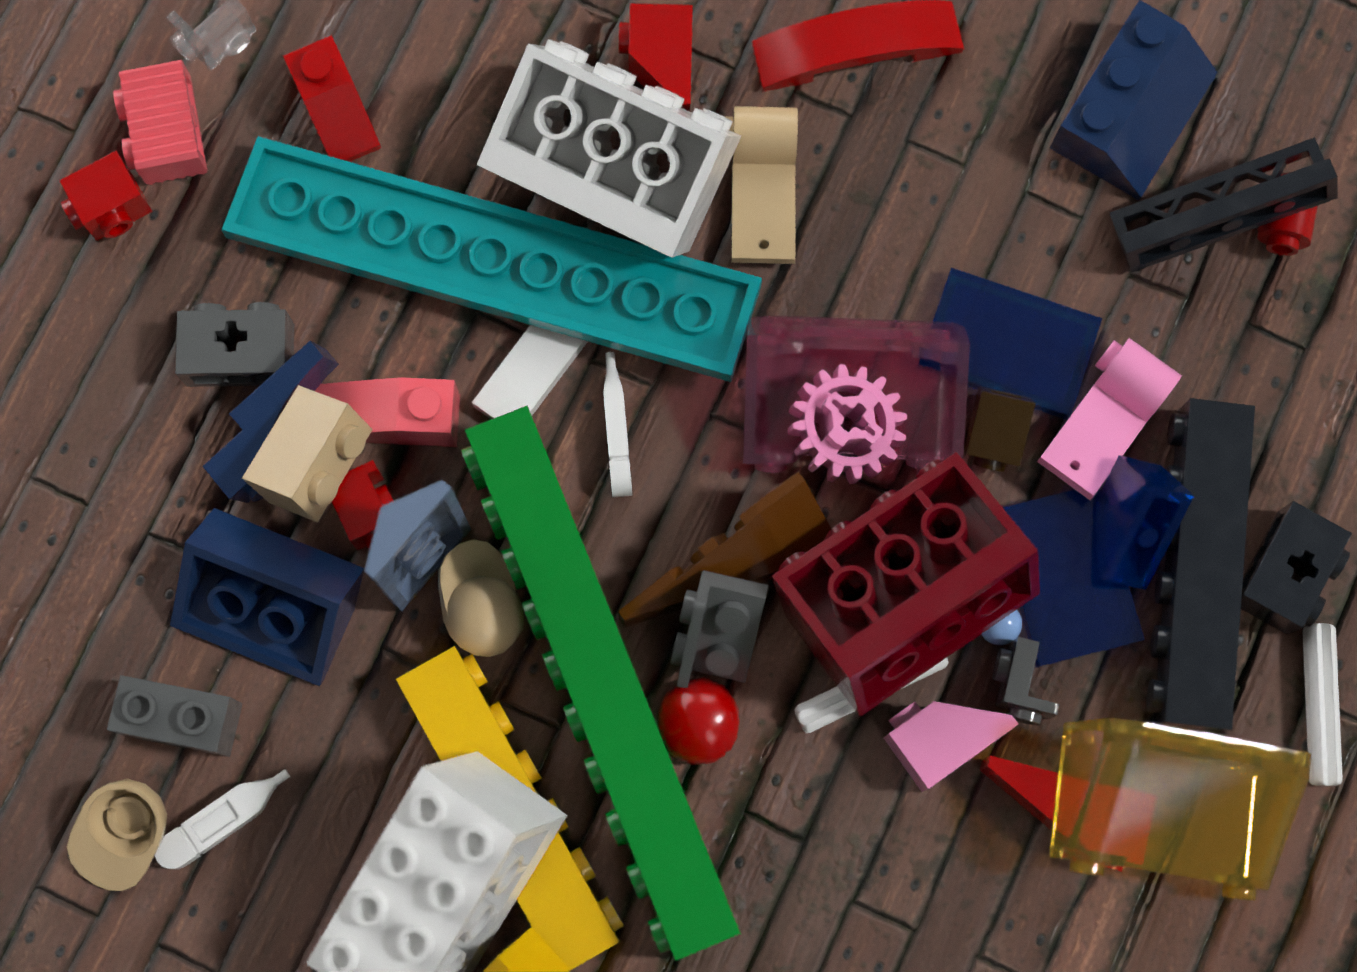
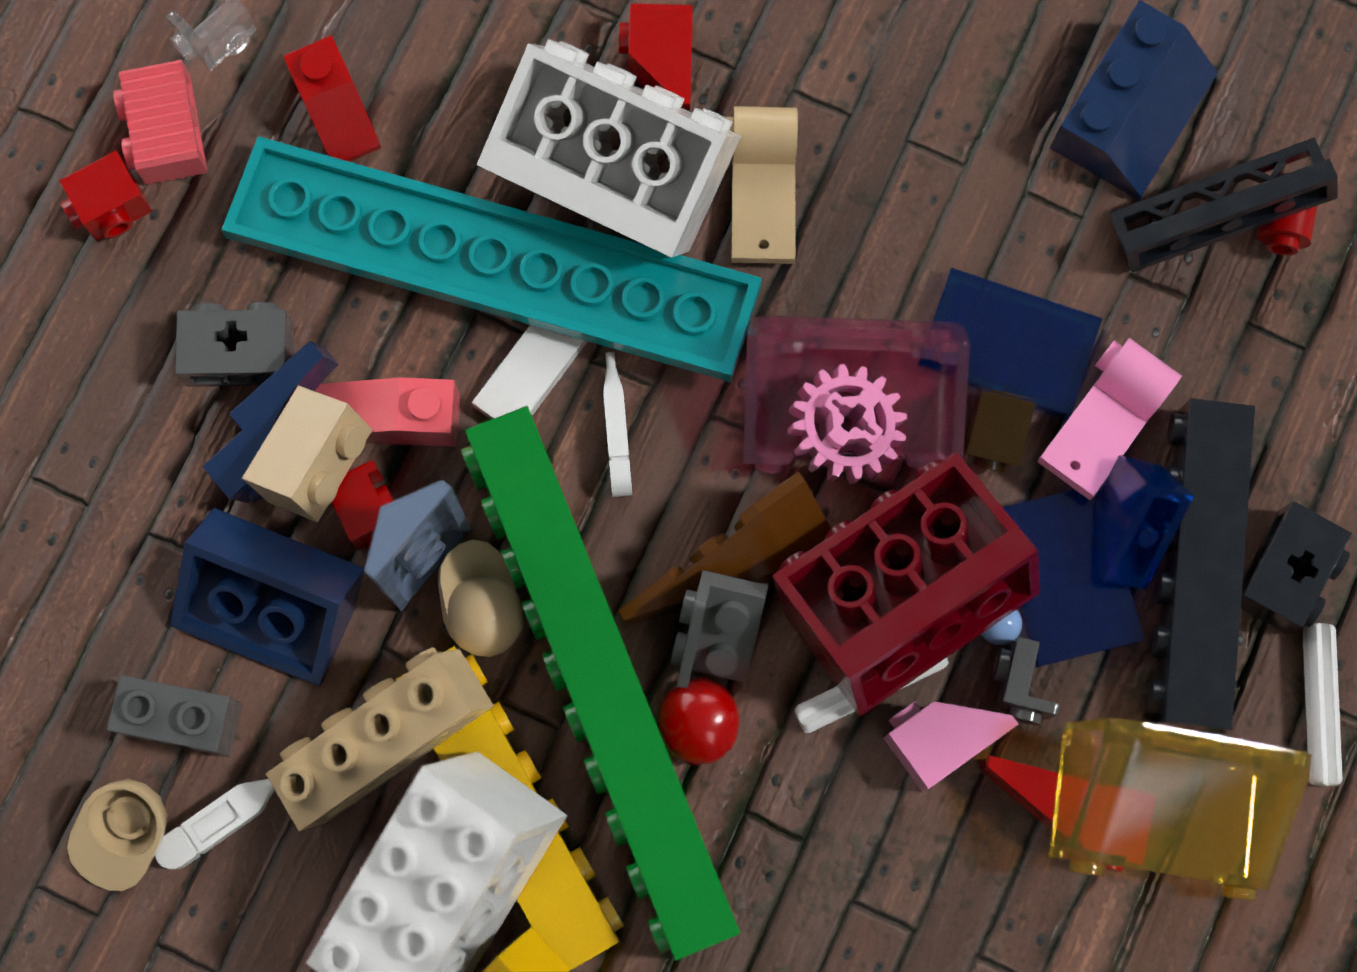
(379, 737): none -> tan brick
(856, 38): red slope -> none

